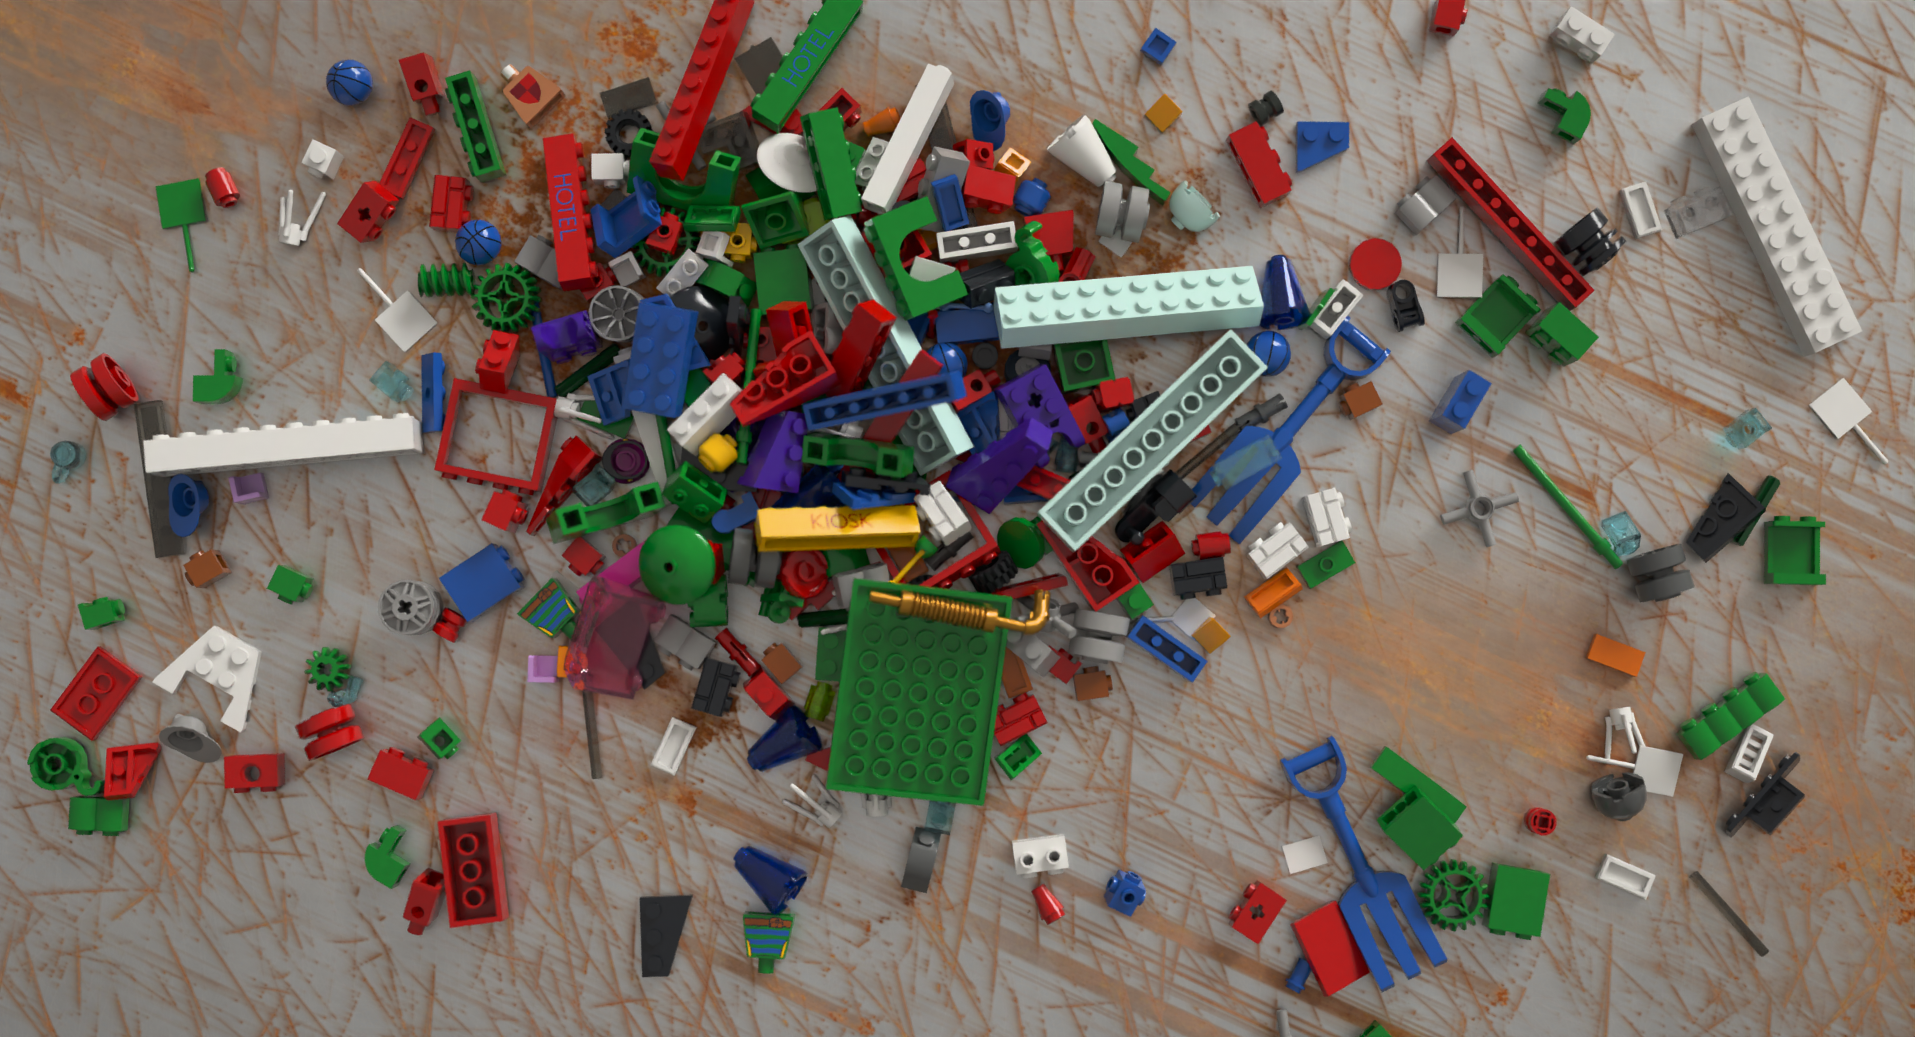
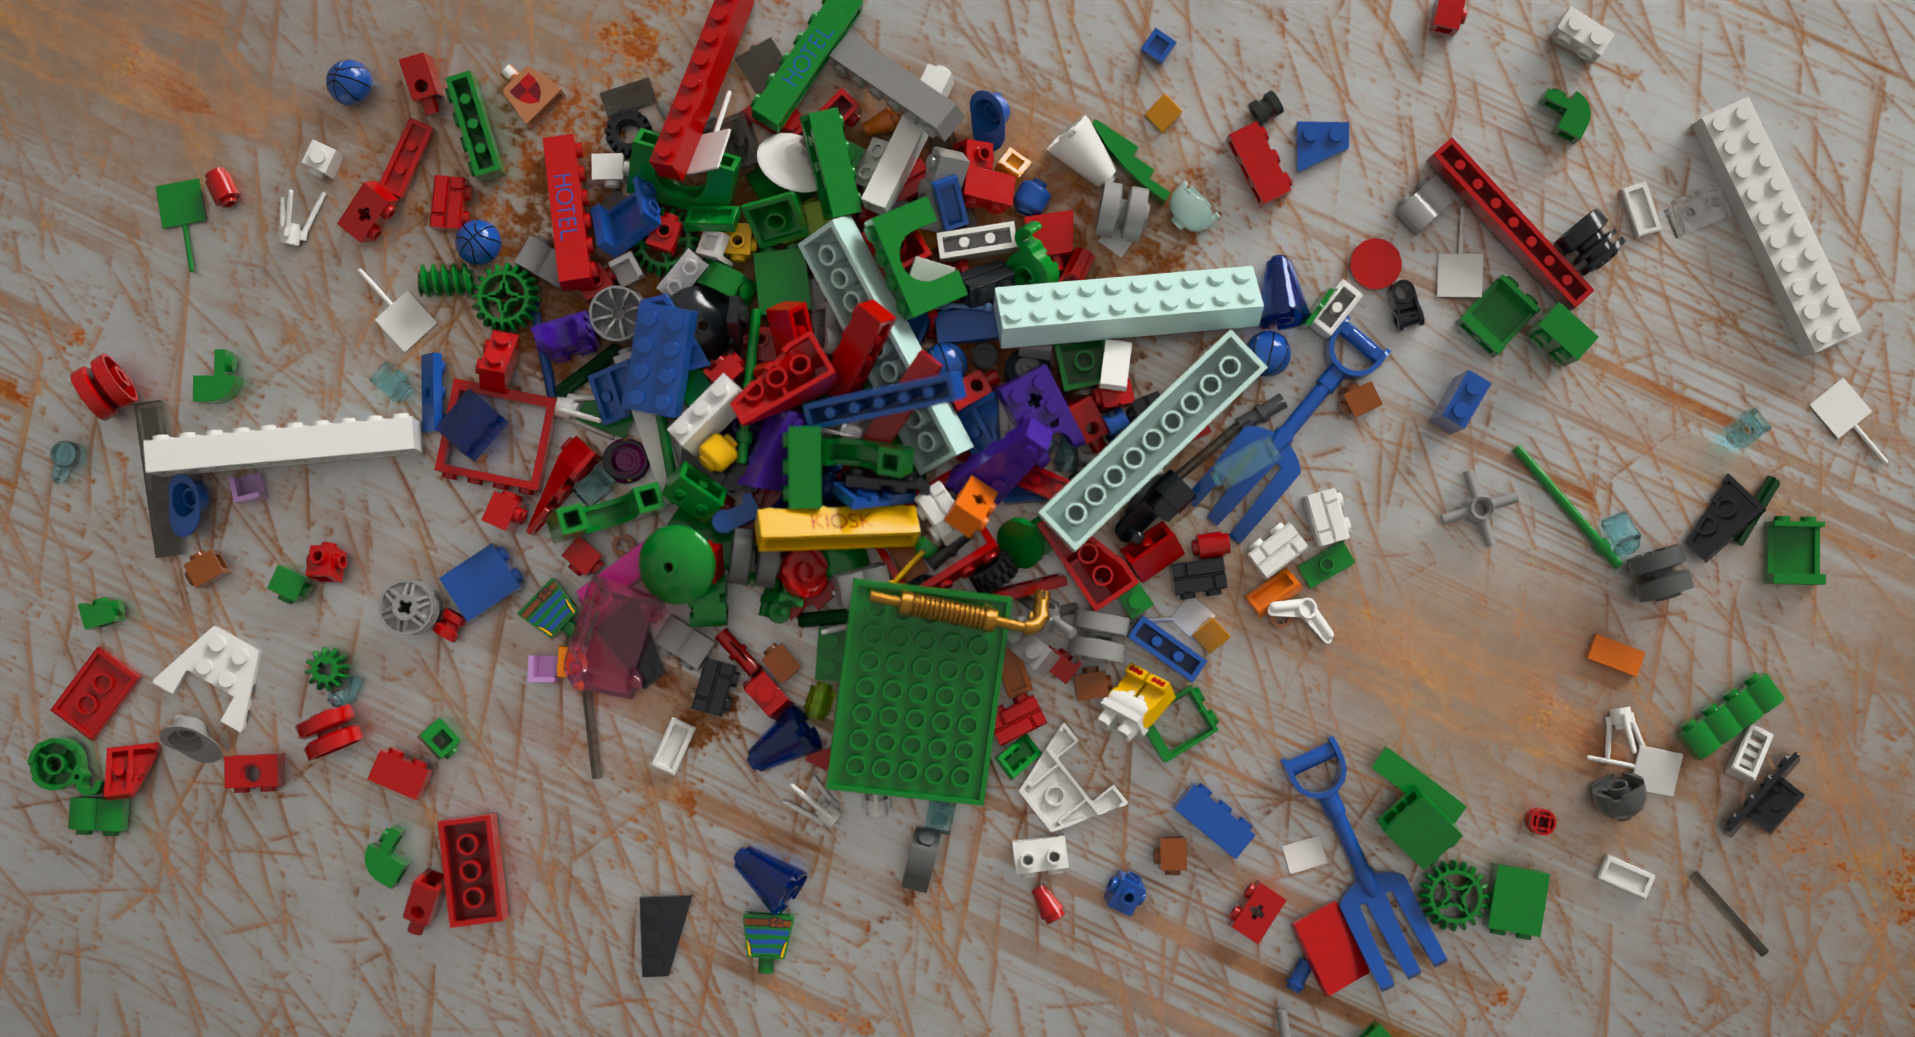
(326, 563): none -> red brick
(471, 425): none -> clear blue hinge
(711, 145): none -> white piece
(803, 466): none -> green brick
(897, 87): none -> light grey brick
(972, 507): none -> orange brick
(1057, 795): none -> white wing
(1115, 365): none -> white tile
(1136, 702): none -> hips
(1171, 854): none -> dark orange brick
(1208, 718): none -> green window
(1214, 819): none -> blue brick
(1306, 610): none -> white piece

